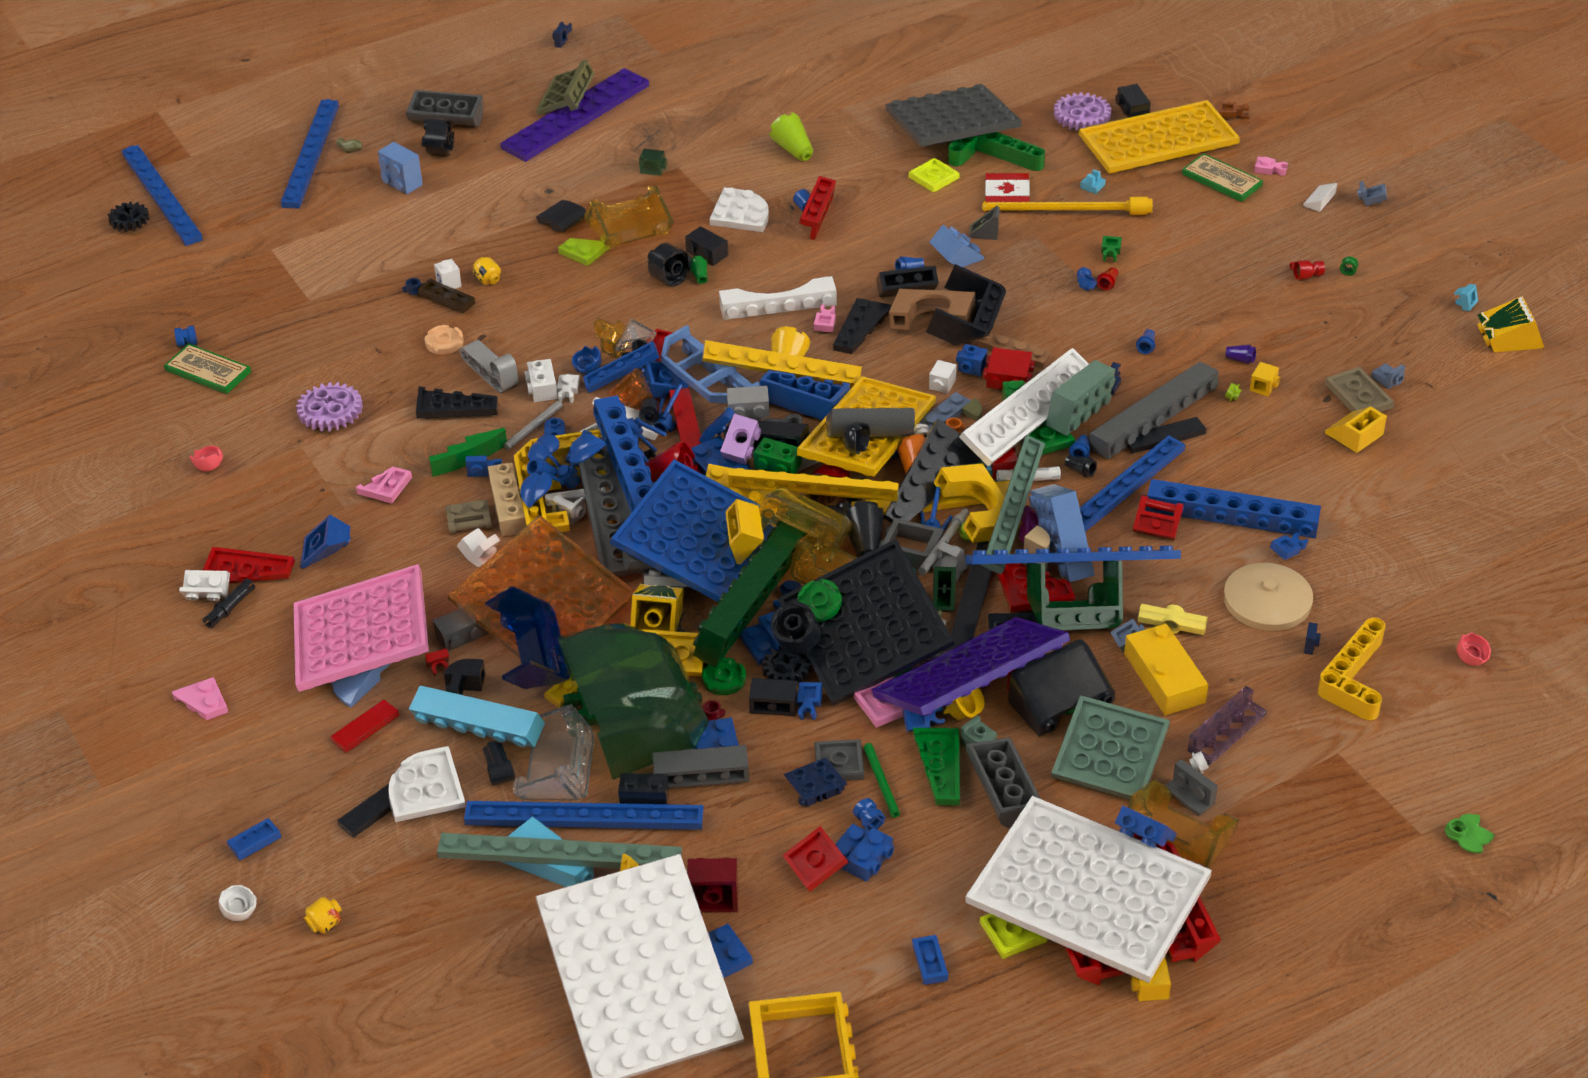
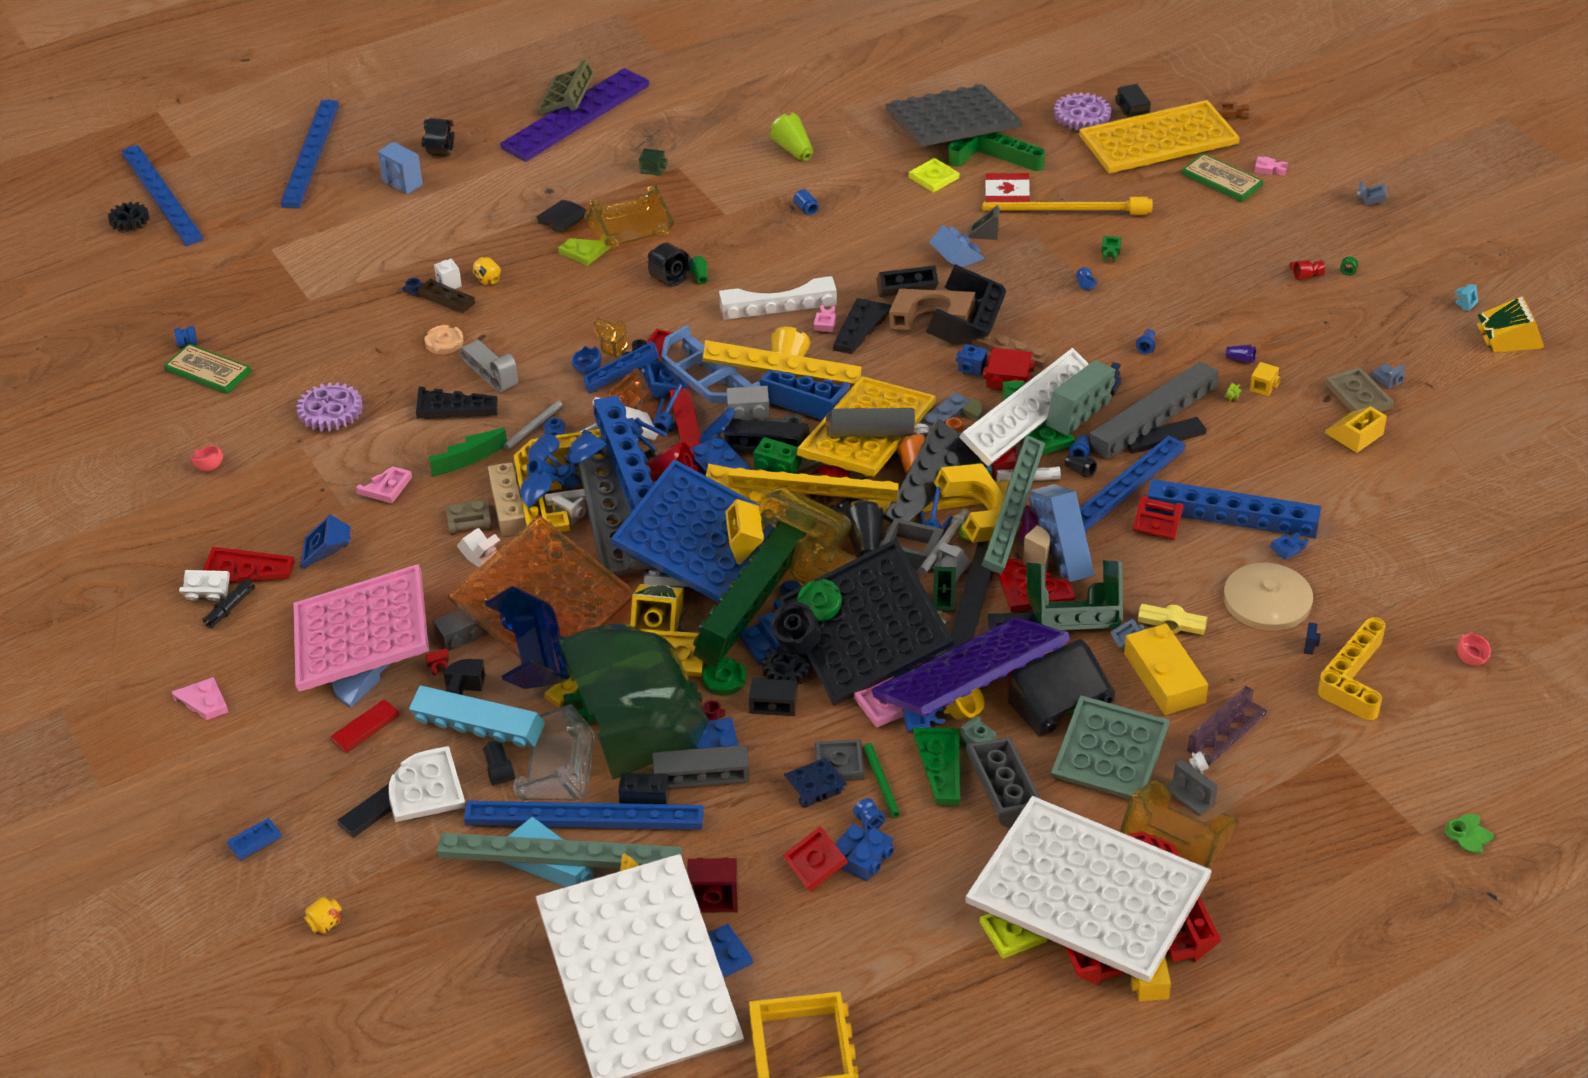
(237, 903): white hair -> none
(350, 145): olive arm -> none
(461, 108): dark grey brick -> none
(478, 465): blue plate -> none
(541, 380): white brick -> none
(560, 34): dark blue plate -> none
(567, 386): white plate -> none
(632, 332): clear slope -> none
(649, 410): black brick -> none
(706, 244): black brick -> none
(740, 210): white plate -> none
(740, 427): lavender brick -> none
(809, 696): blue plate -> none
(818, 205): red fence -> none
(856, 437): black hair -> none
(908, 262): blue cone -> none
(929, 959): blue plate -> none
(942, 376): white brick -> none
(1065, 555): blue plate -> none
(1093, 182): medium azure tile -> none
(1107, 279): red cone -> none
(1143, 826): blue plate -> none
(1321, 197): white slope -> none

